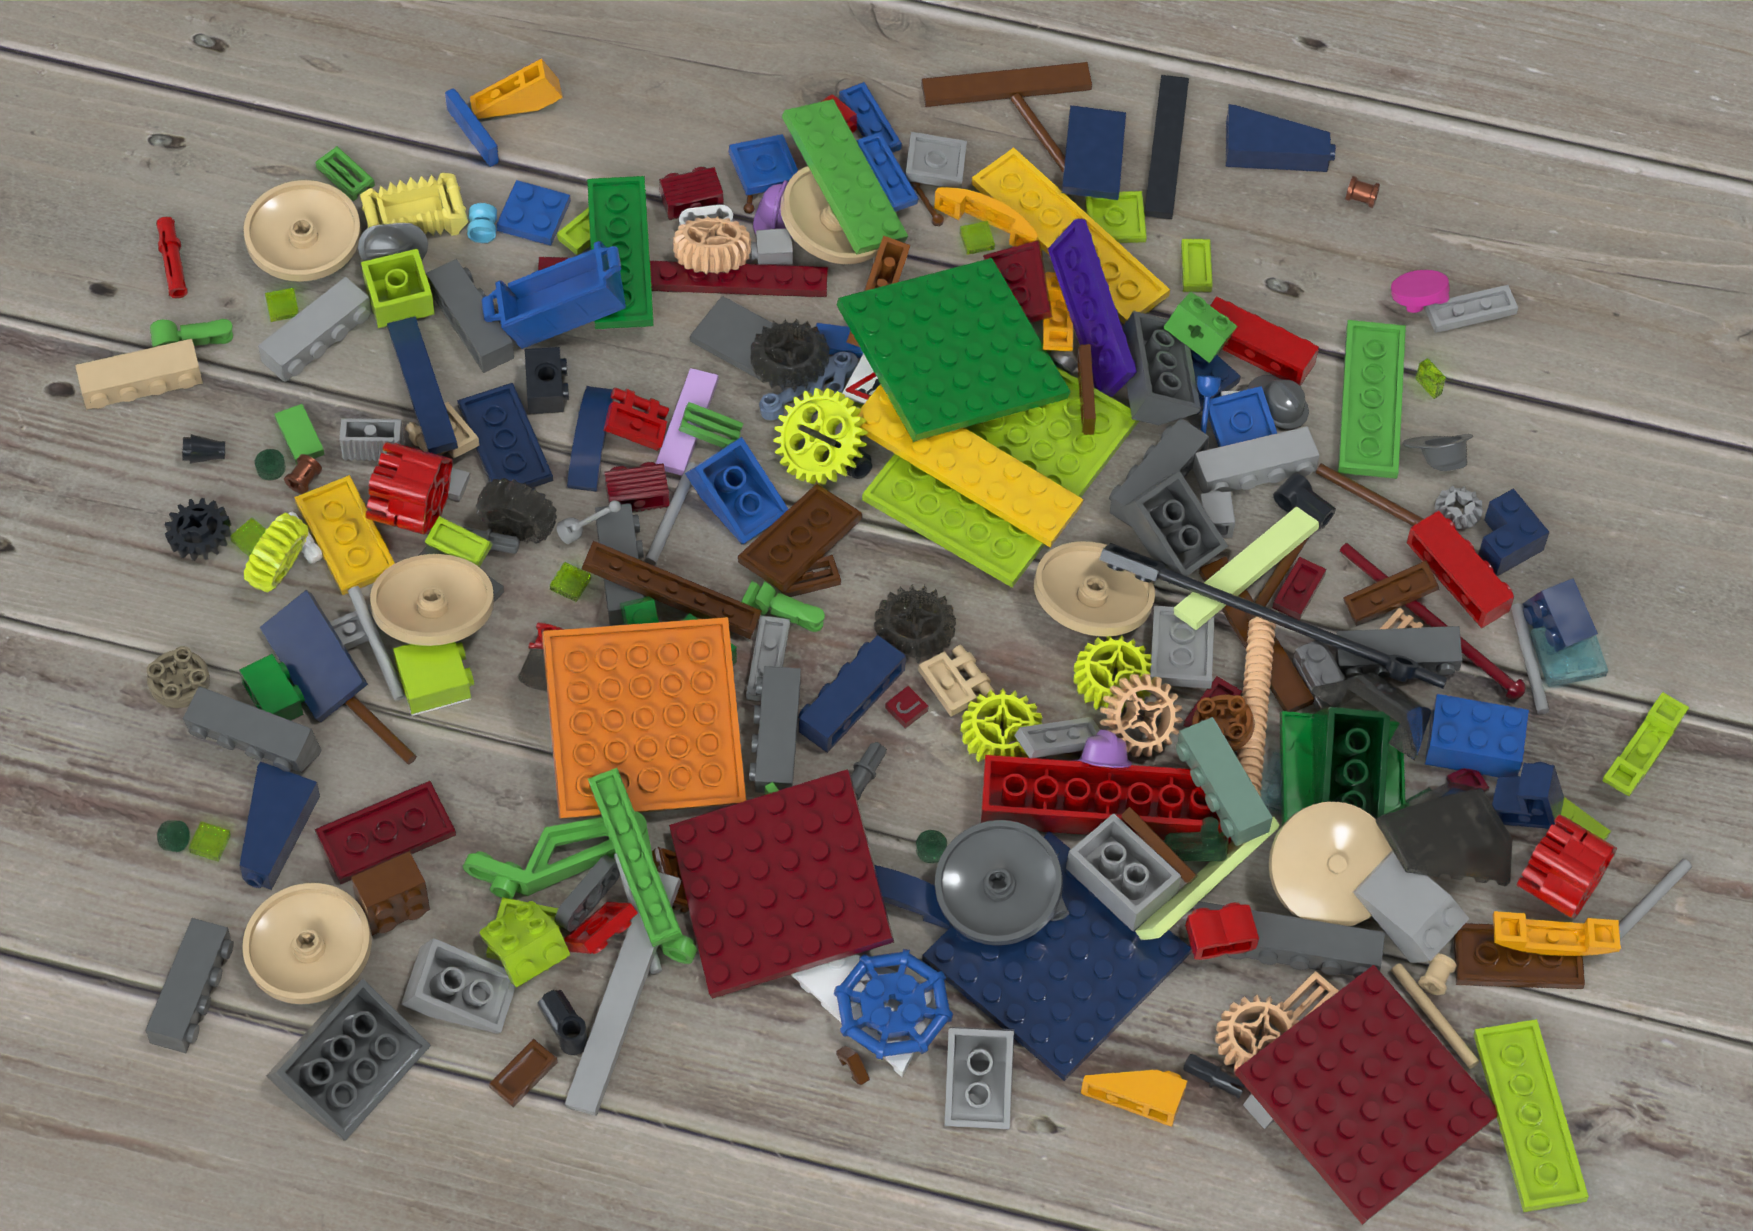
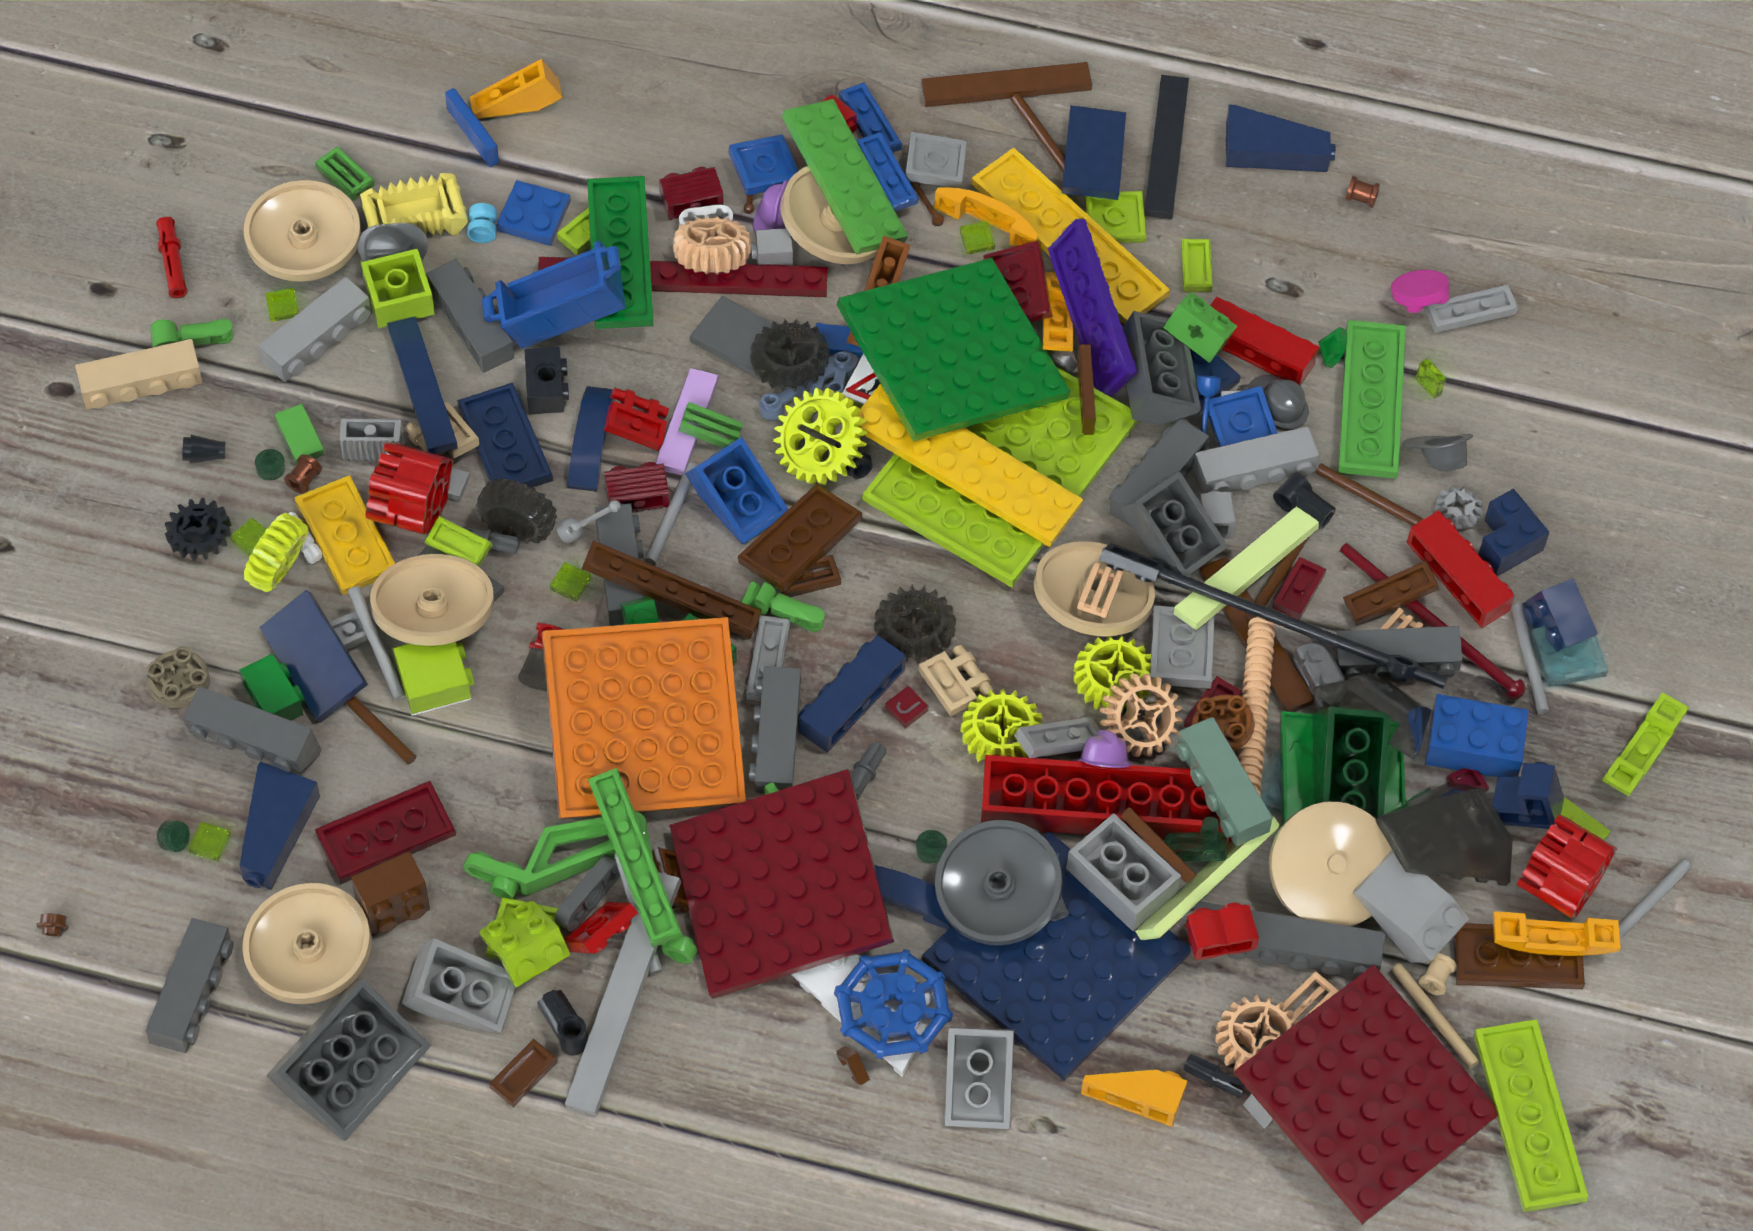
(52, 924): none -> reddish brown plate
(1104, 575): none -> light nougat tile
(1333, 346): none -> green tile

